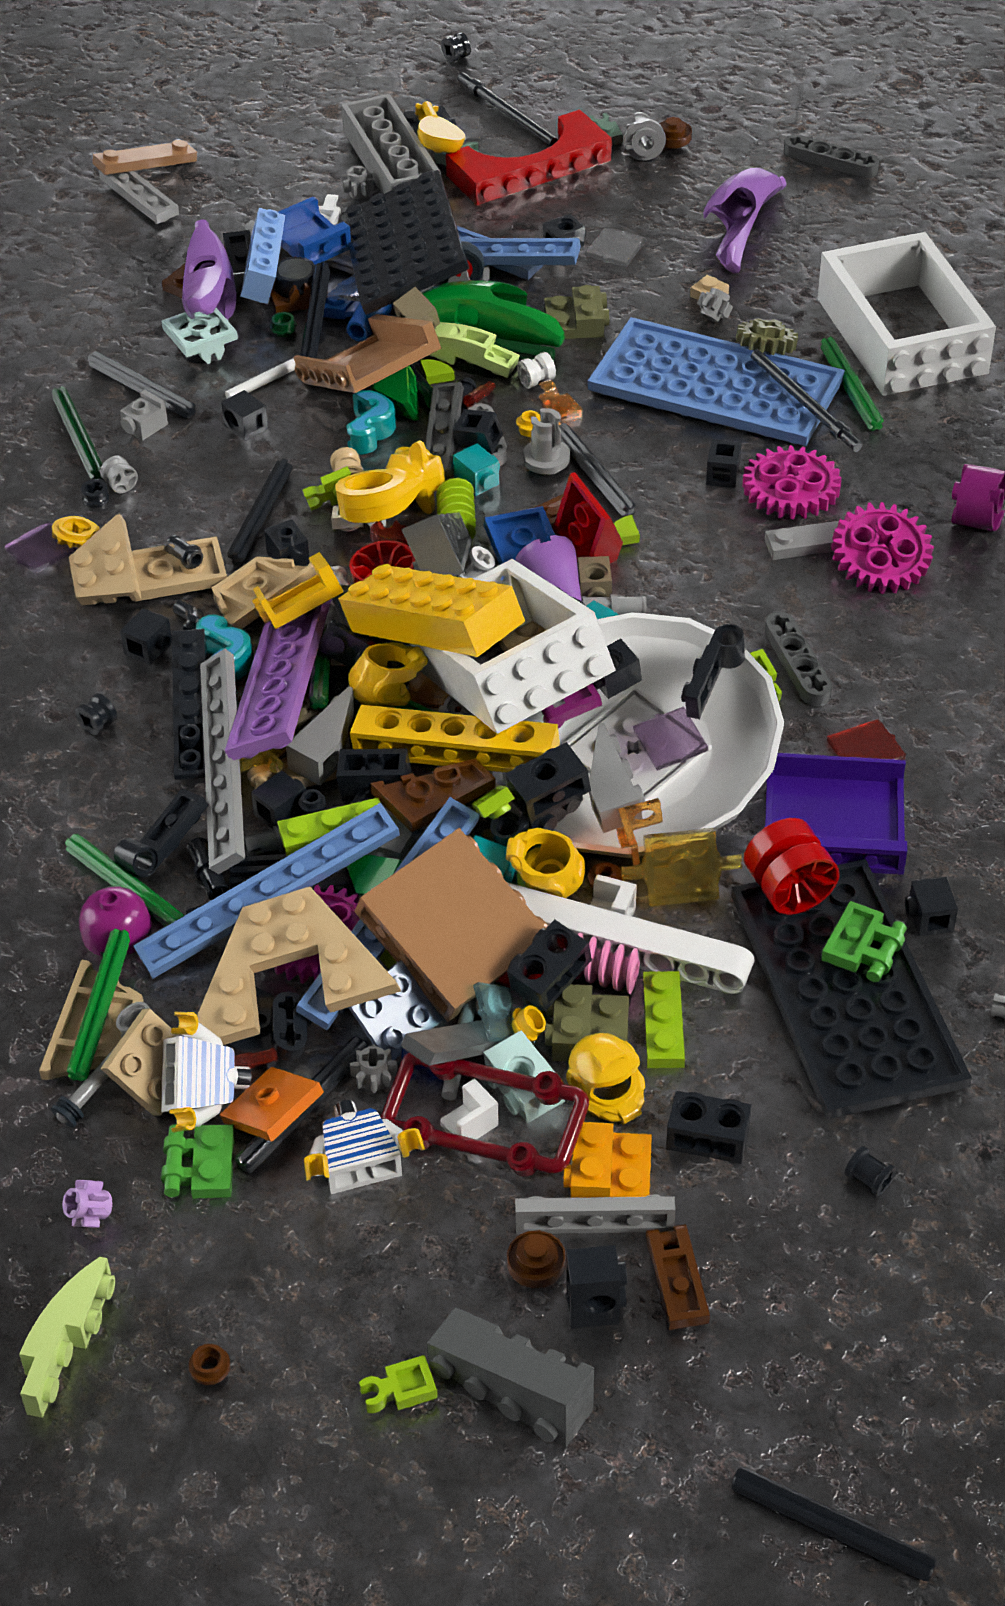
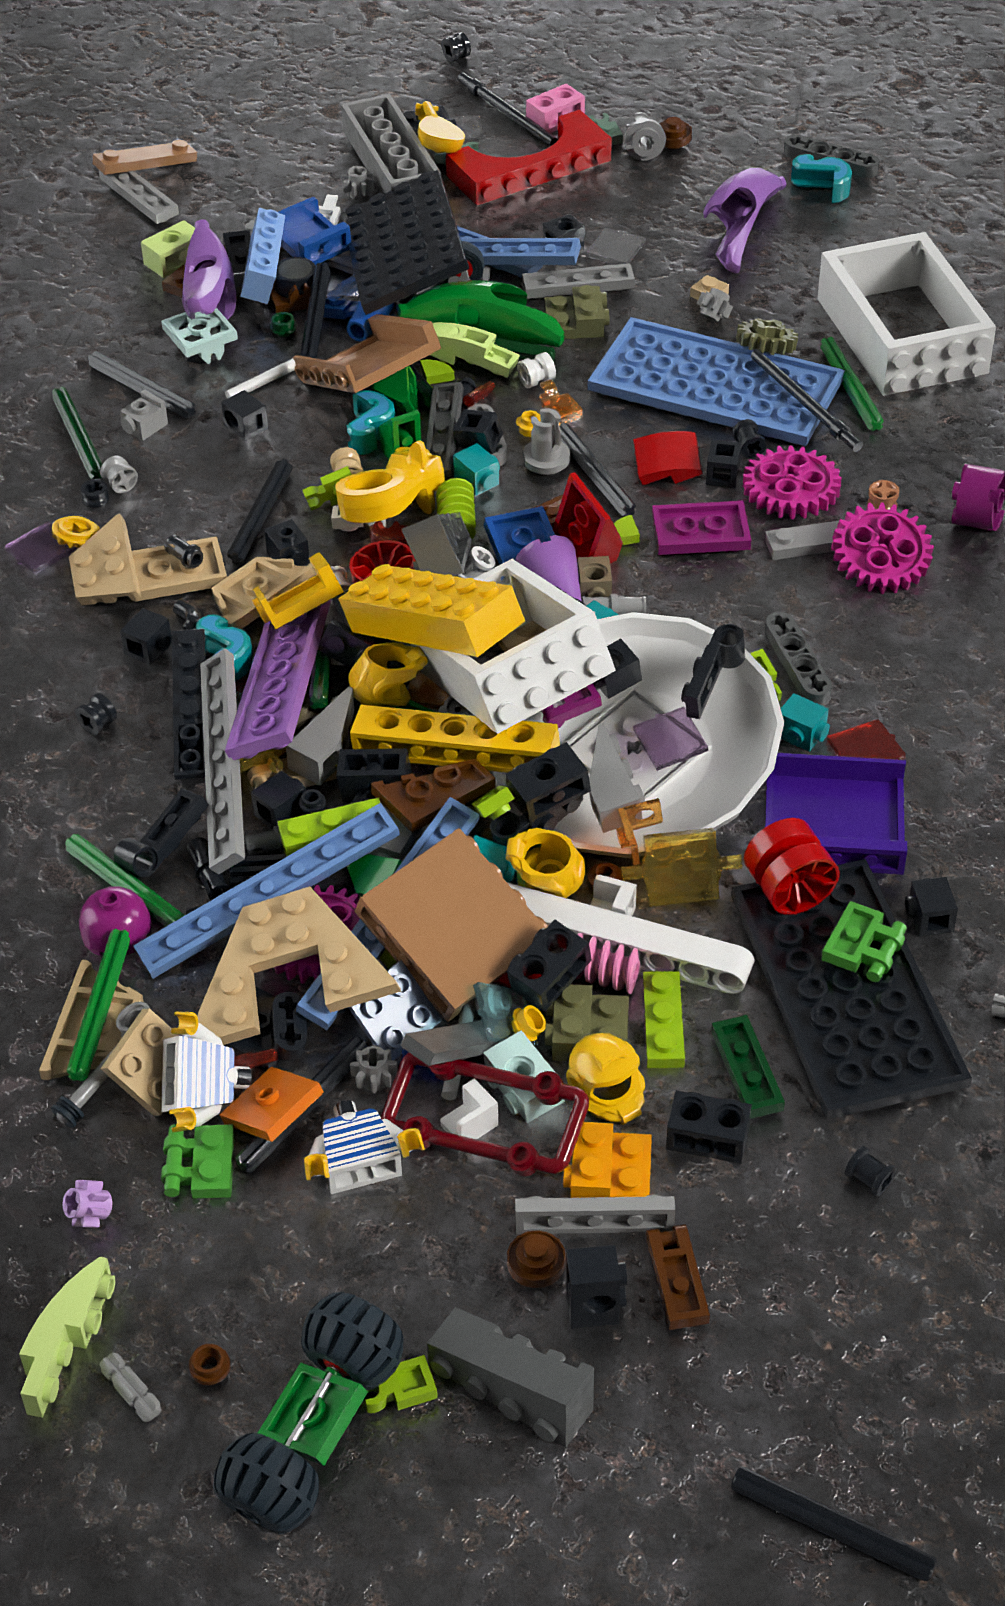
(130, 1387): none -> light grey axle
(167, 249): none -> yellowish green brick
(265, 1470): none -> black plate
(400, 432): none -> green slope
(416, 306): dark tan brick -> none
(556, 102): none -> bright pink brick
(560, 282): none -> light grey plate
(667, 455): none -> red slope
(701, 527): none -> magenta plate
(747, 433): none -> black bush
(747, 1065): none -> dark green plate
(804, 722): none -> teal brick
(822, 173): none -> teal animal
(884, 492): none -> nougat wheel

